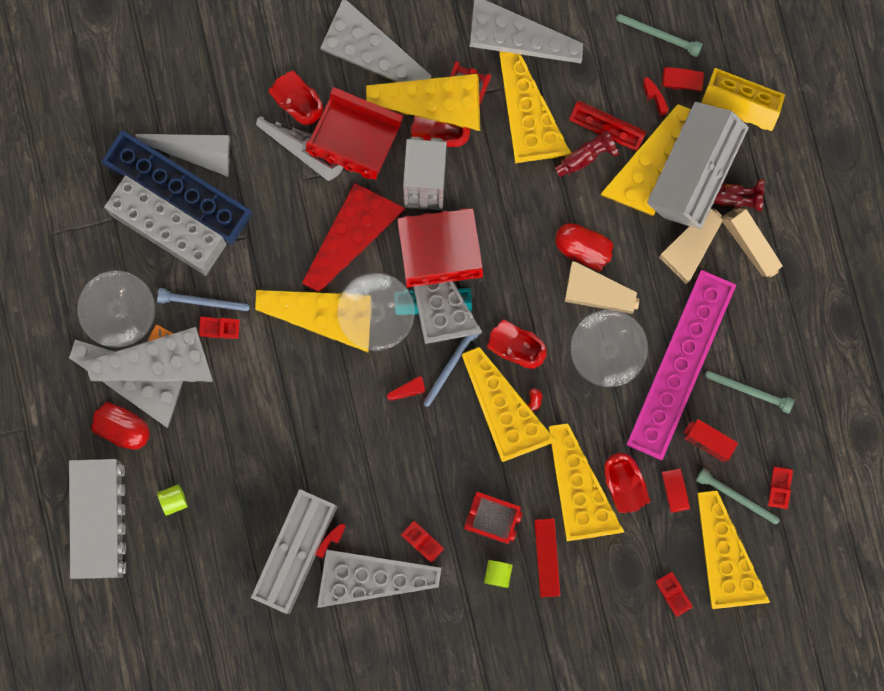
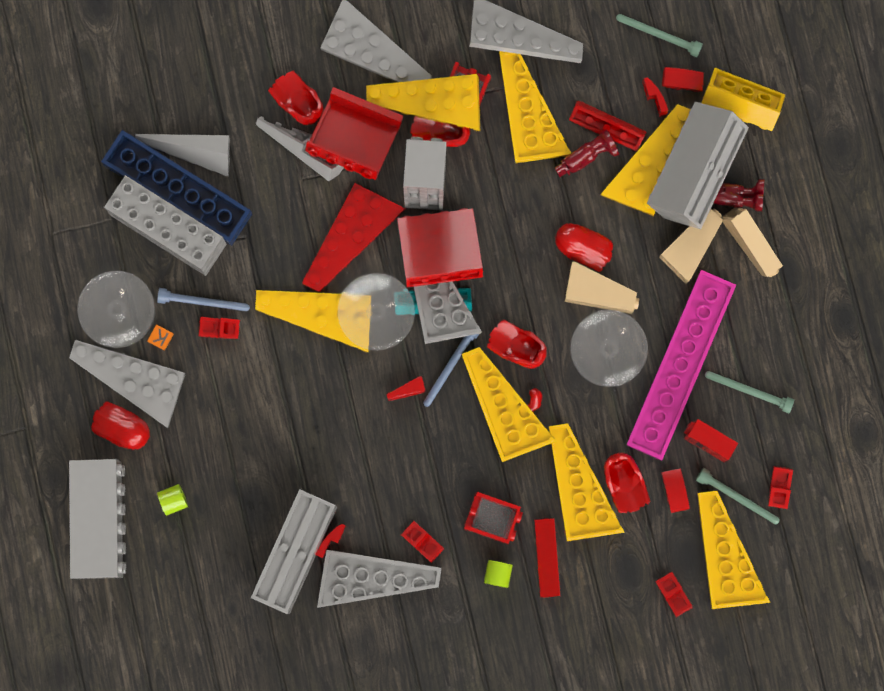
(160, 360): light grey wing -> none

